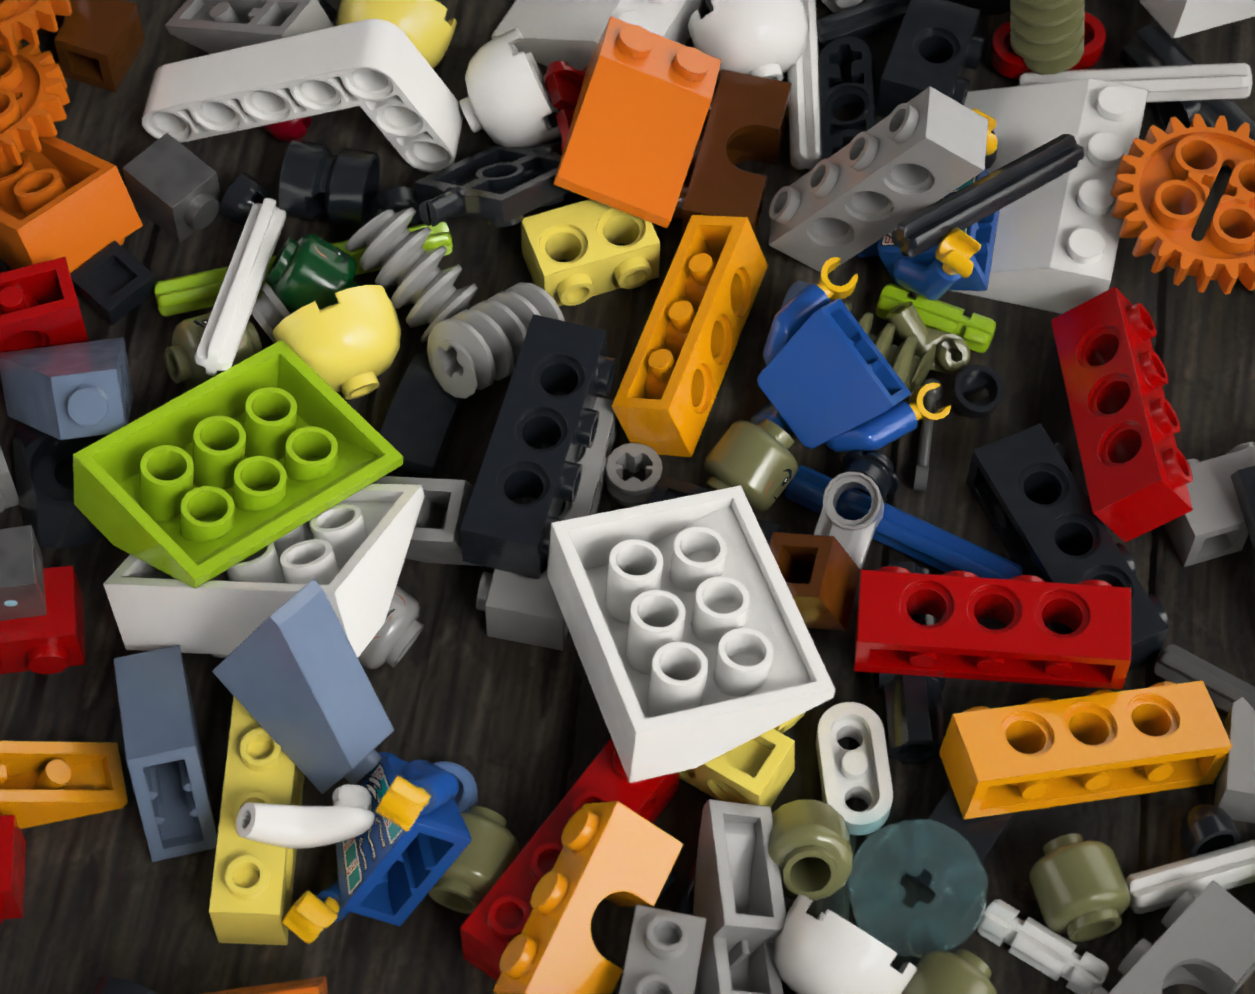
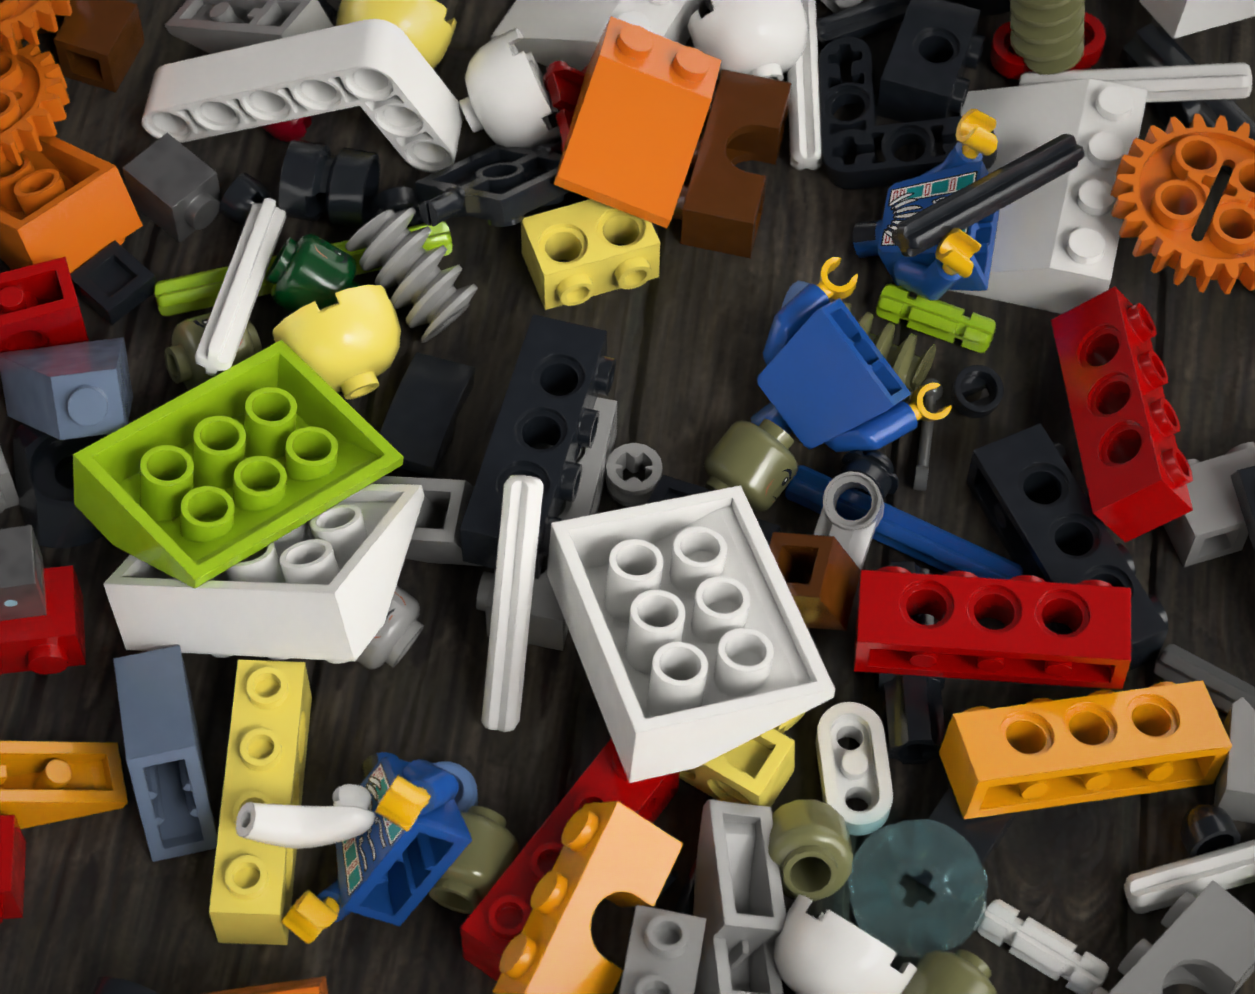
(269, 310): light grey bush -> none
(309, 690): sand blue slope -> none
(486, 339): light grey piece -> none
(512, 602): none -> white axle
(691, 335): light orange brick -> none
(879, 180): light grey brick -> none
(951, 350): olive arm -> none
(1079, 888): olive head -> none

